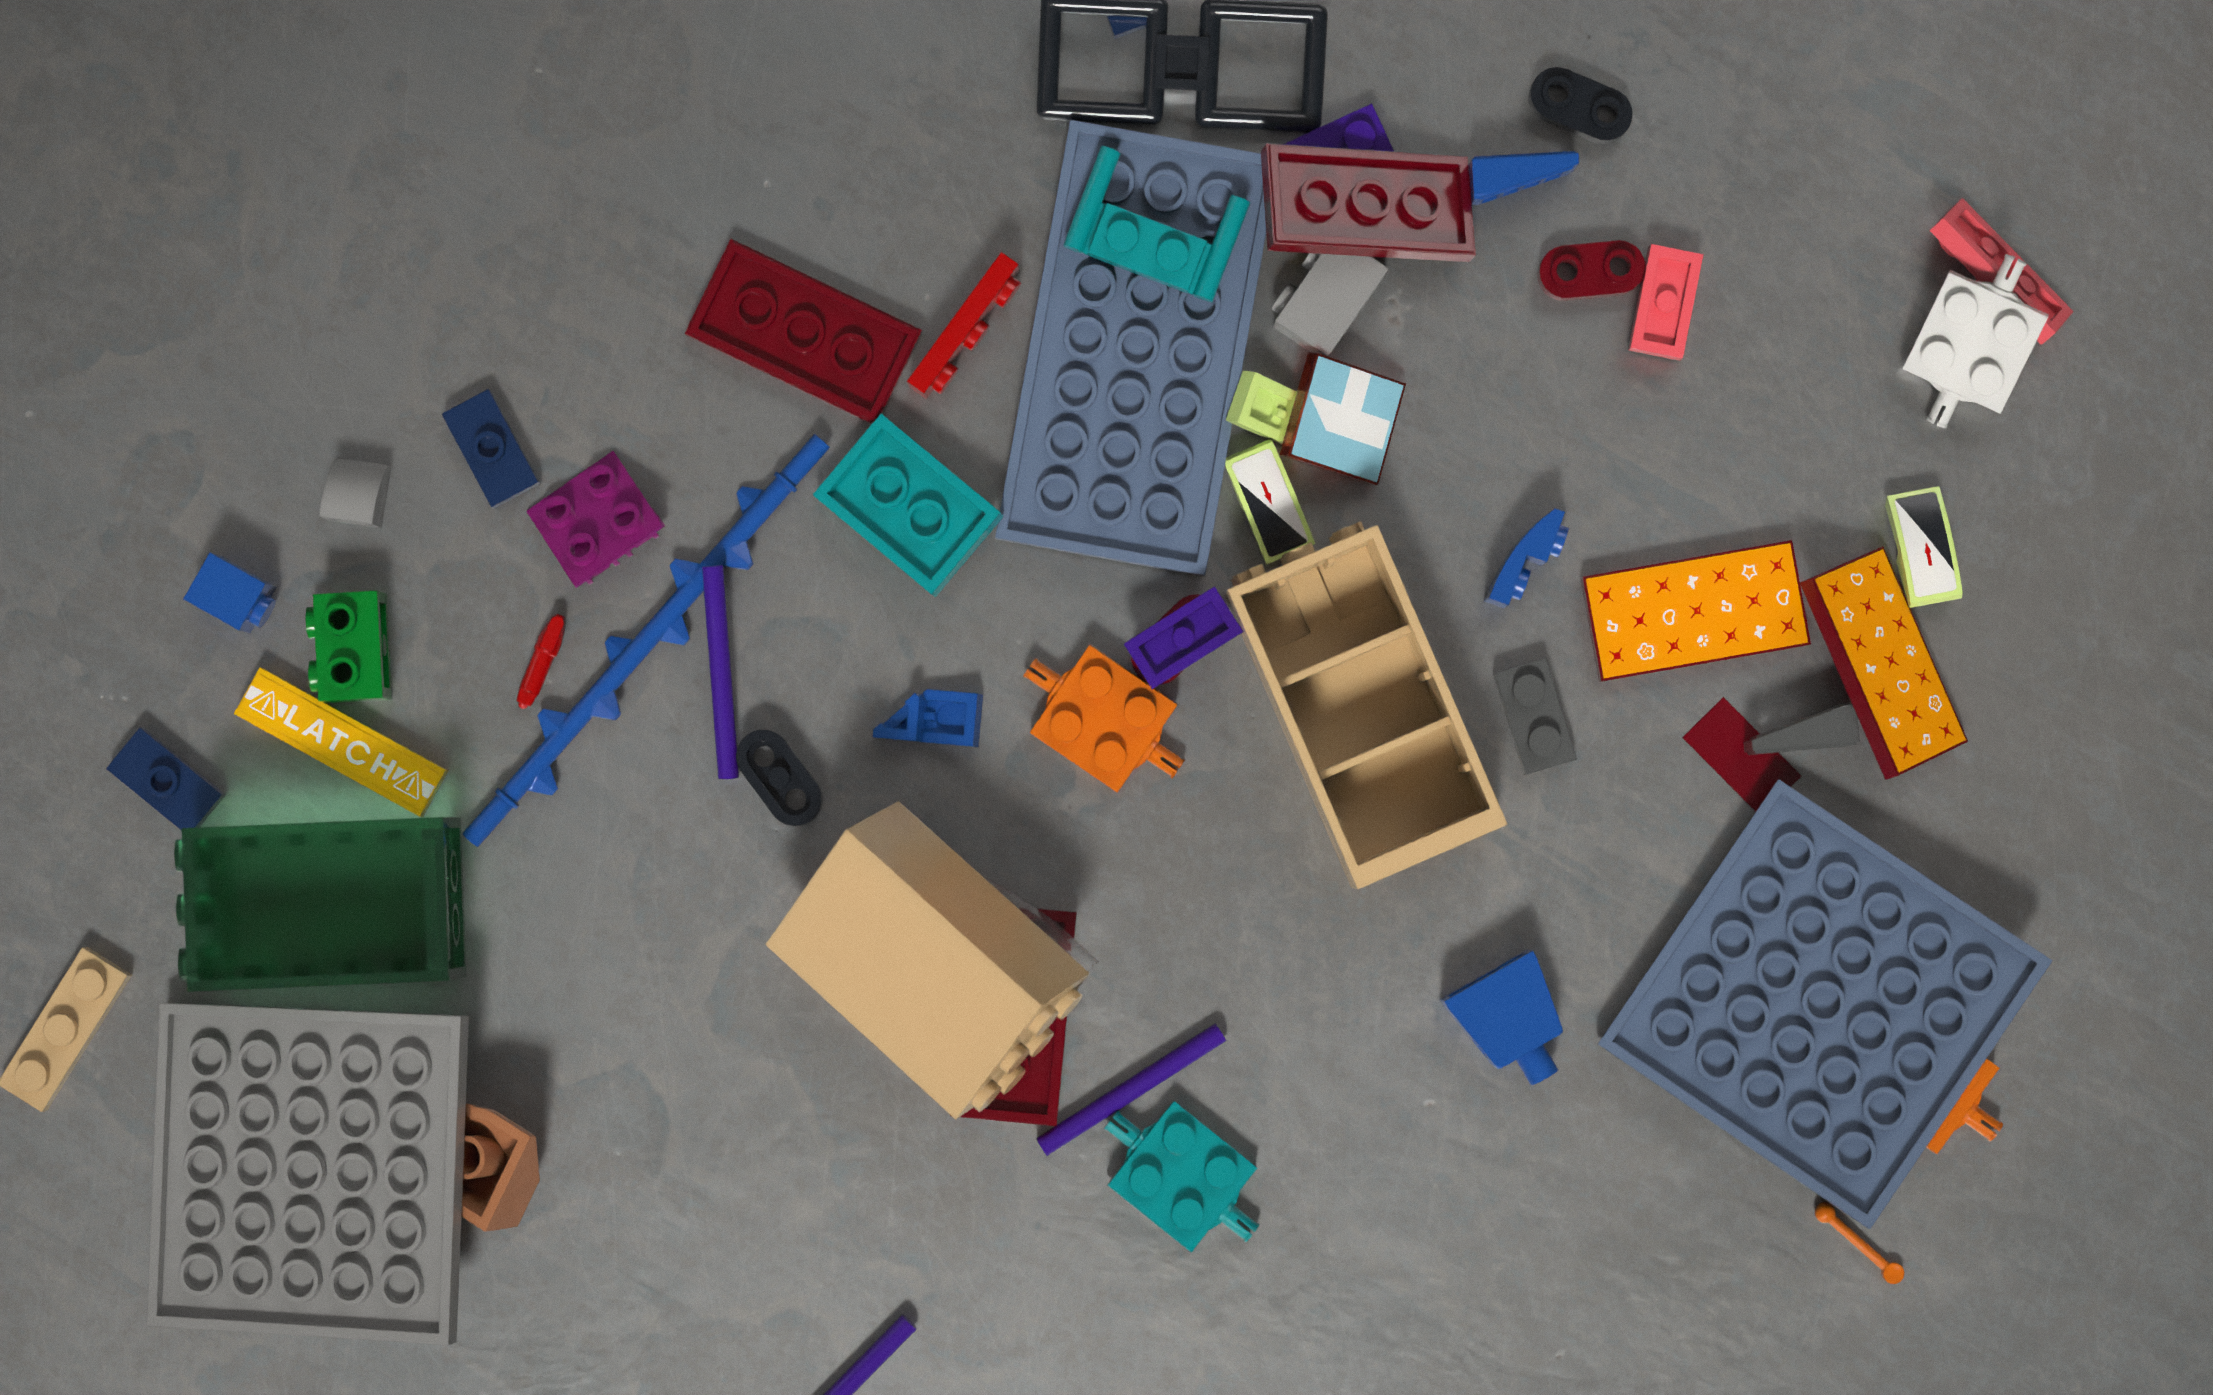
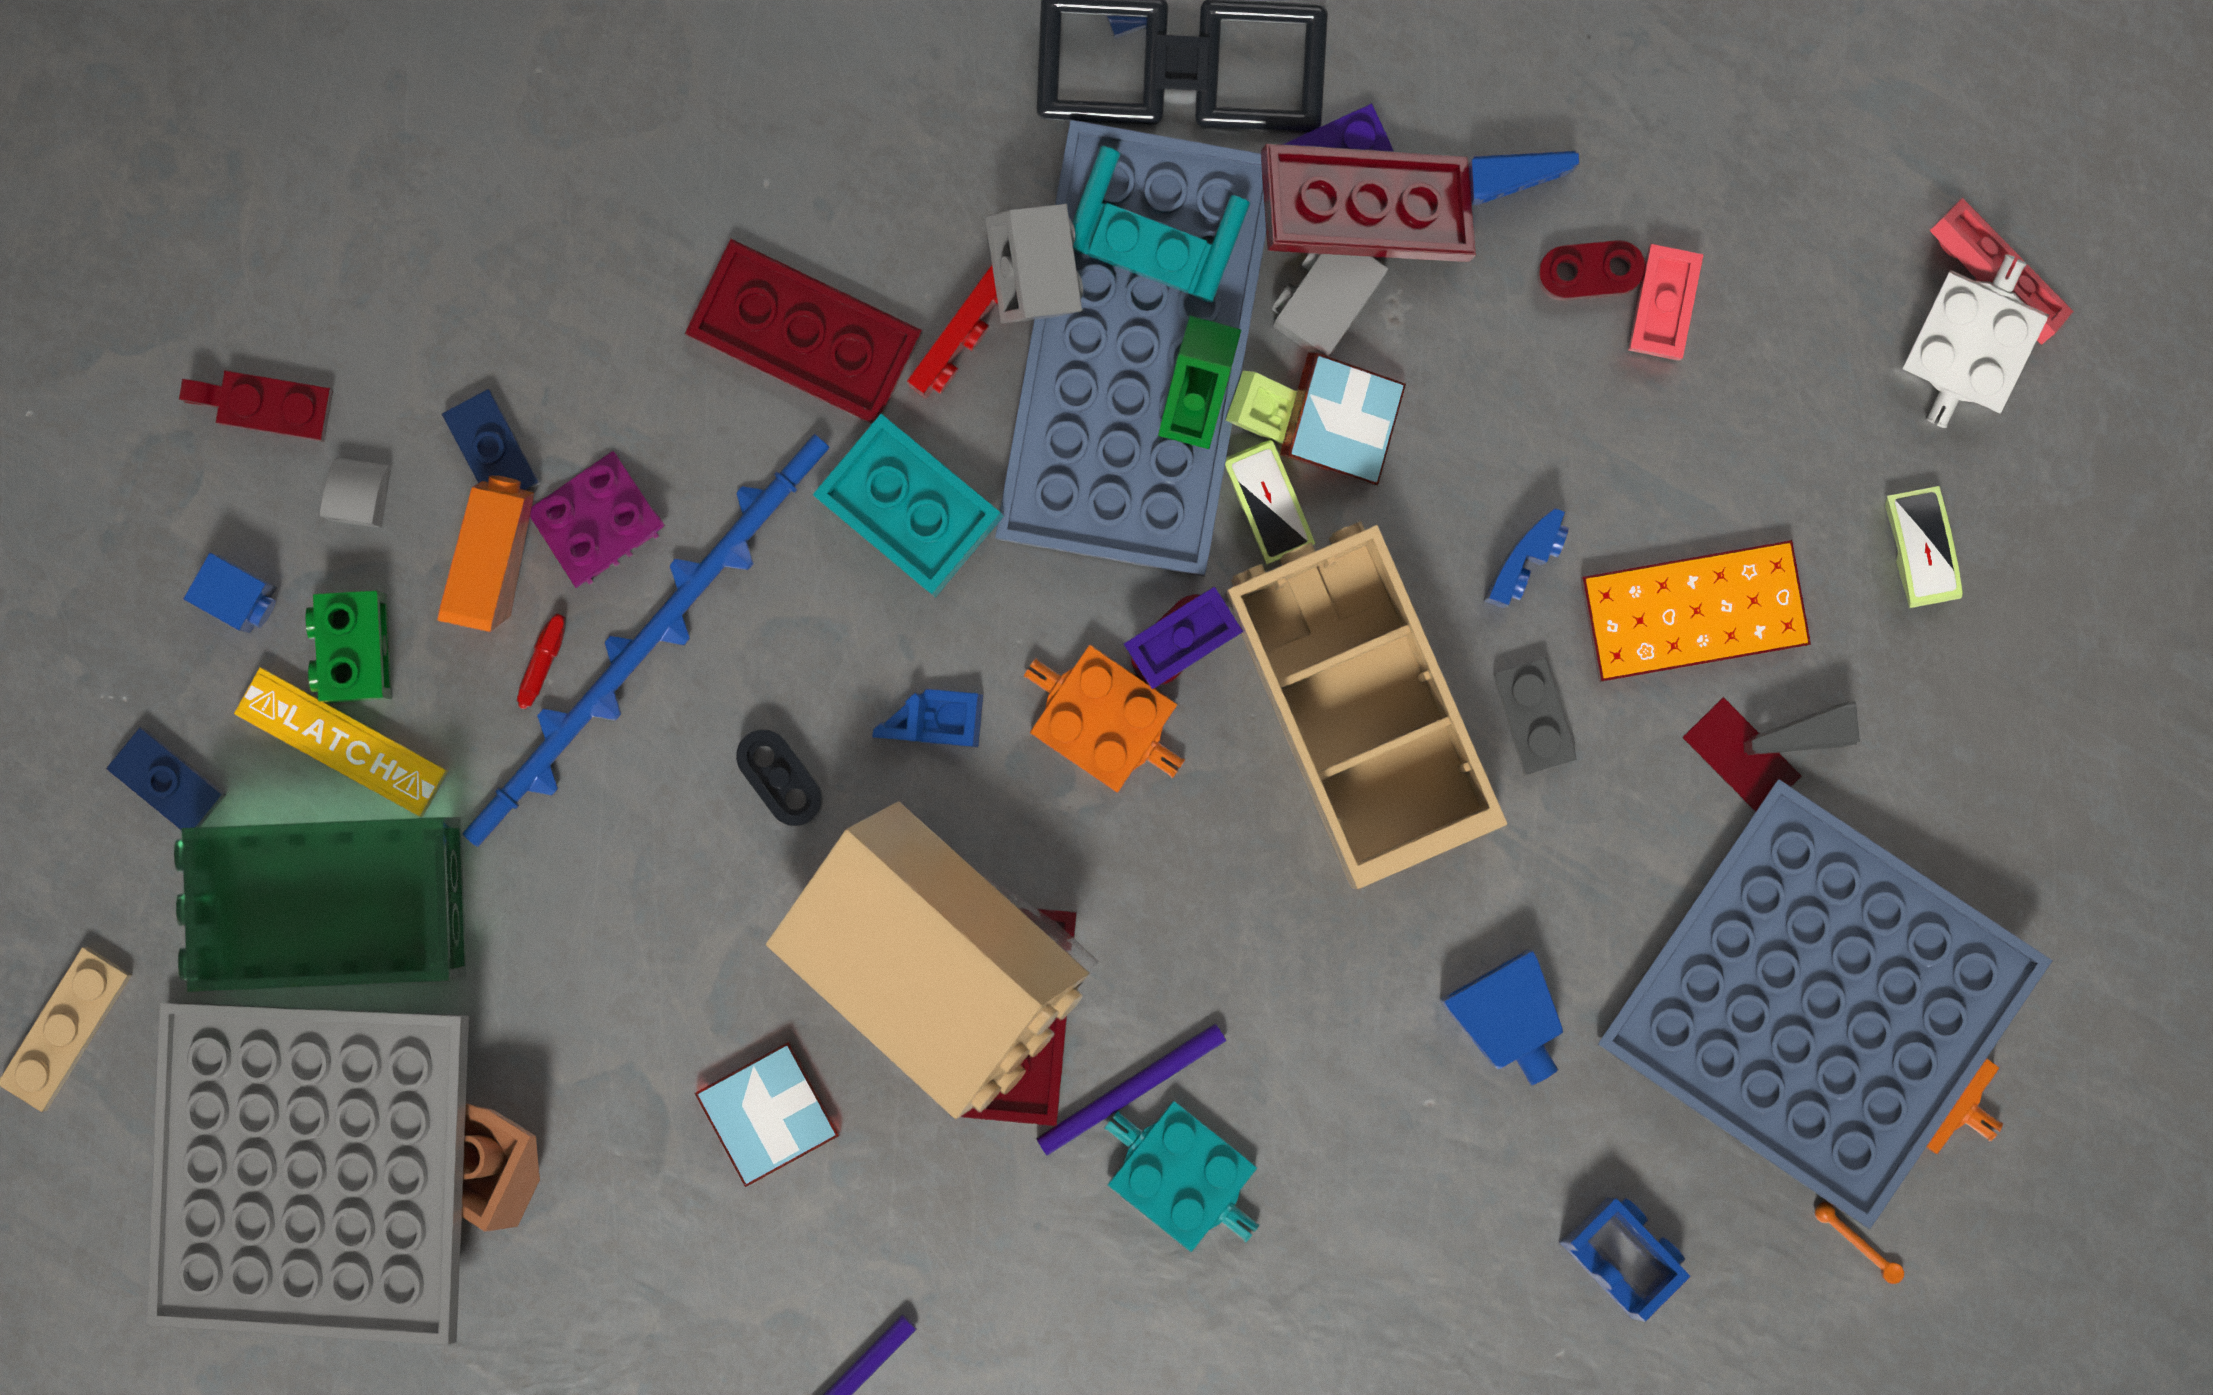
(264, 404): none -> dark red plate
(487, 555): none -> orange slope
(720, 671): dark purple bar -> none
(767, 1114): none -> medium azure tile
(1034, 263): none -> light grey brick
(1199, 382): none -> green slope
(1579, 109): black plate -> none
(1627, 1258): none -> blue window
(1884, 663): light orange tile -> none

